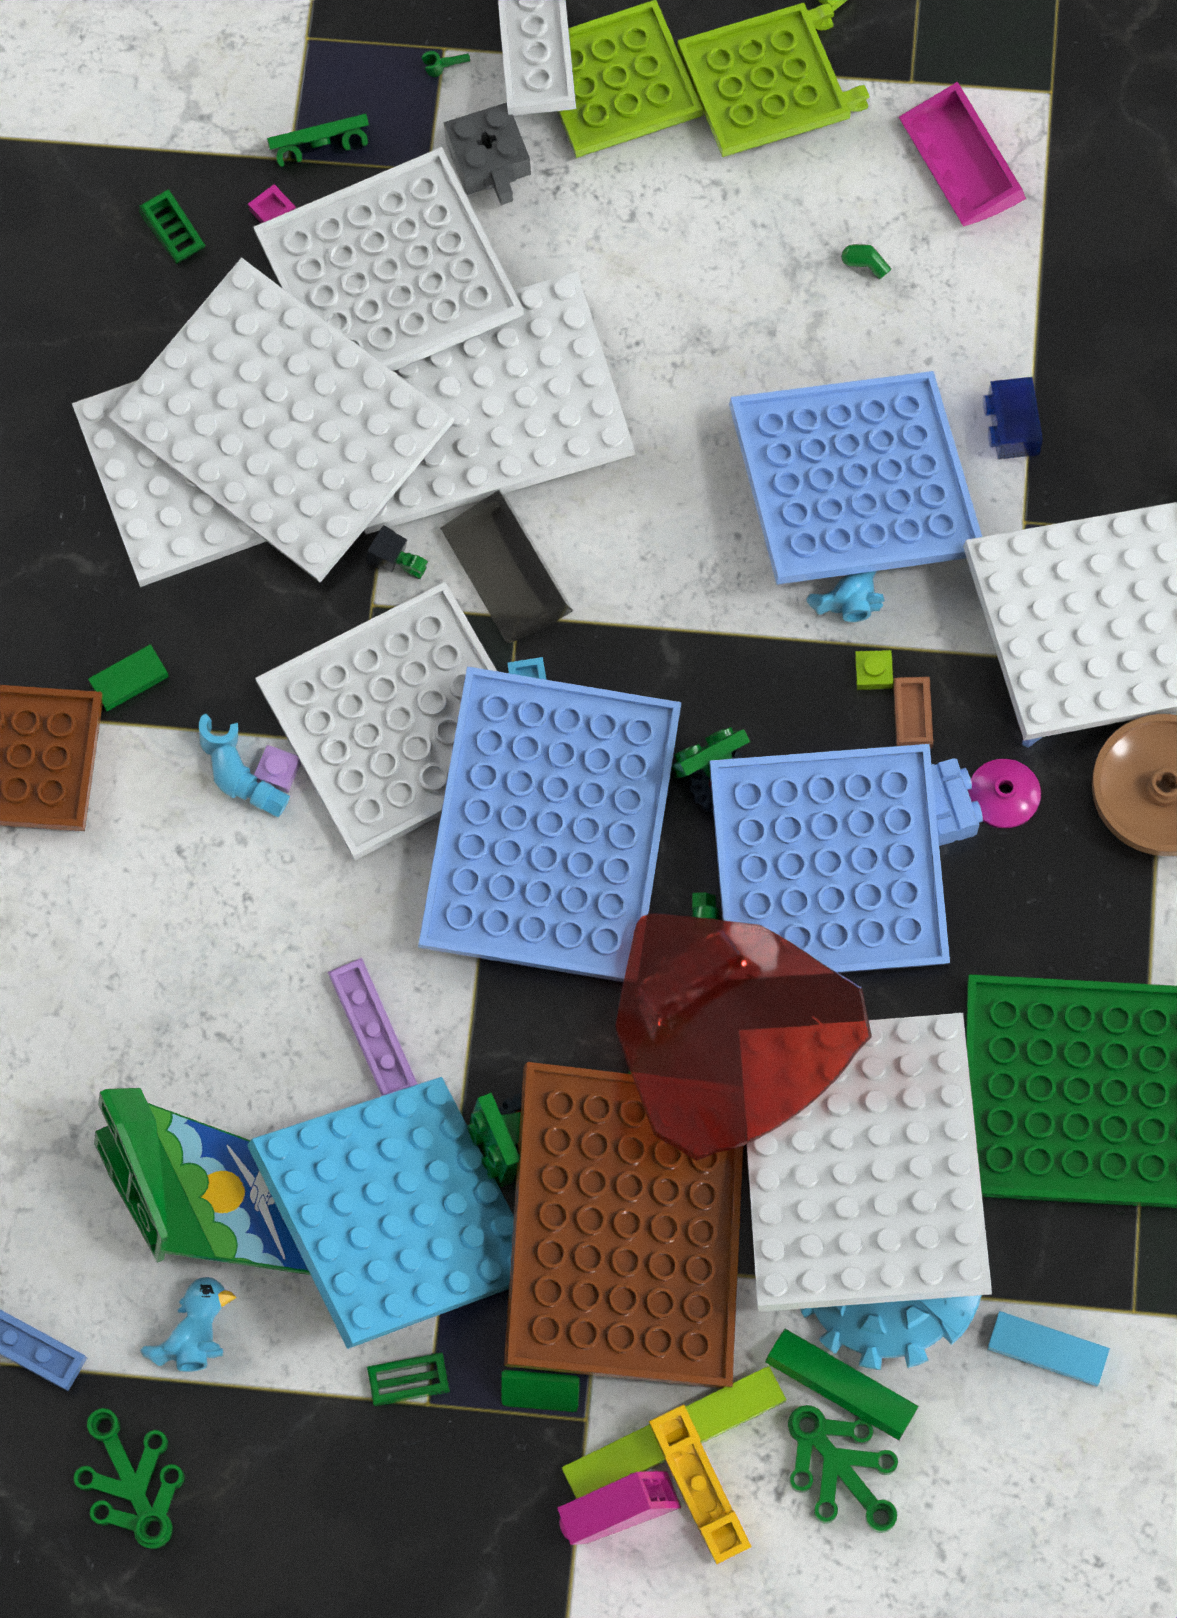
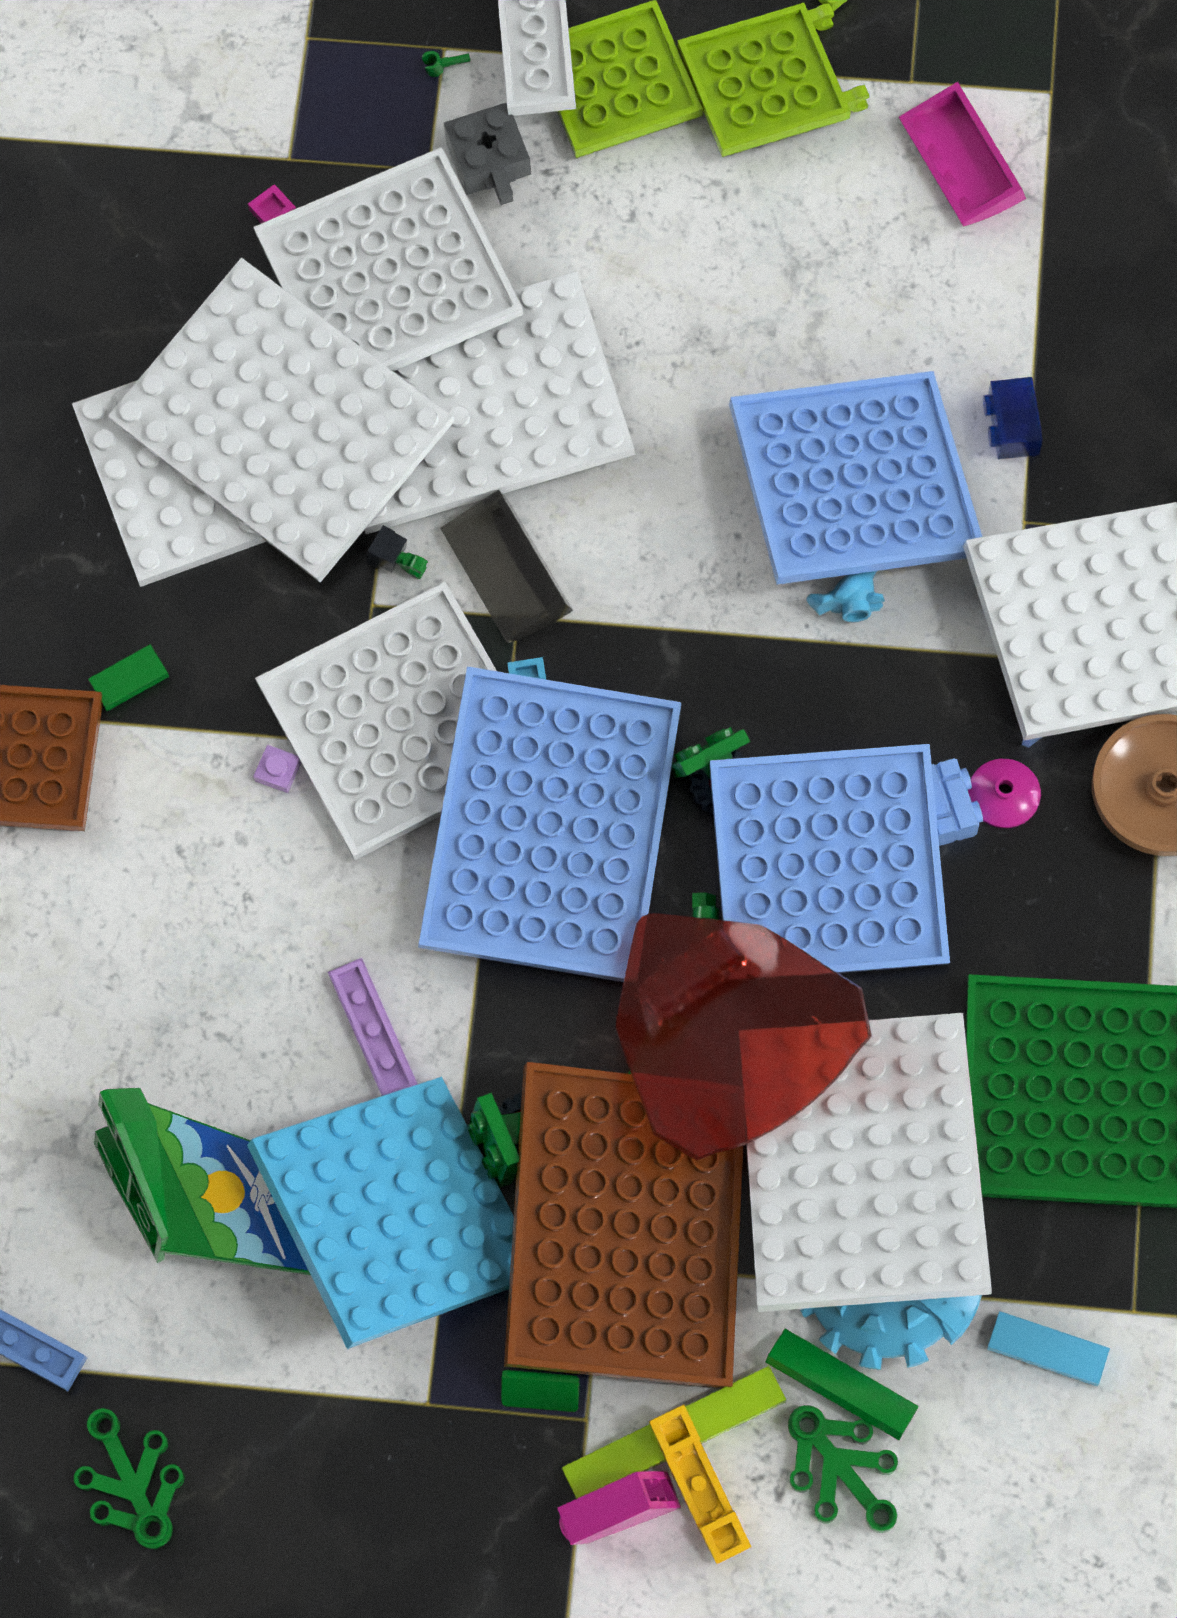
(159, 203): green slope -> none
(193, 1337): medium azure animal -> none
(232, 775): medium azure piece -> none
(319, 136): green plate -> none
(409, 1394): green tile -> none
(865, 256): green arm -> none
(874, 670): lime plate -> none
(913, 711): nougat tile -> none

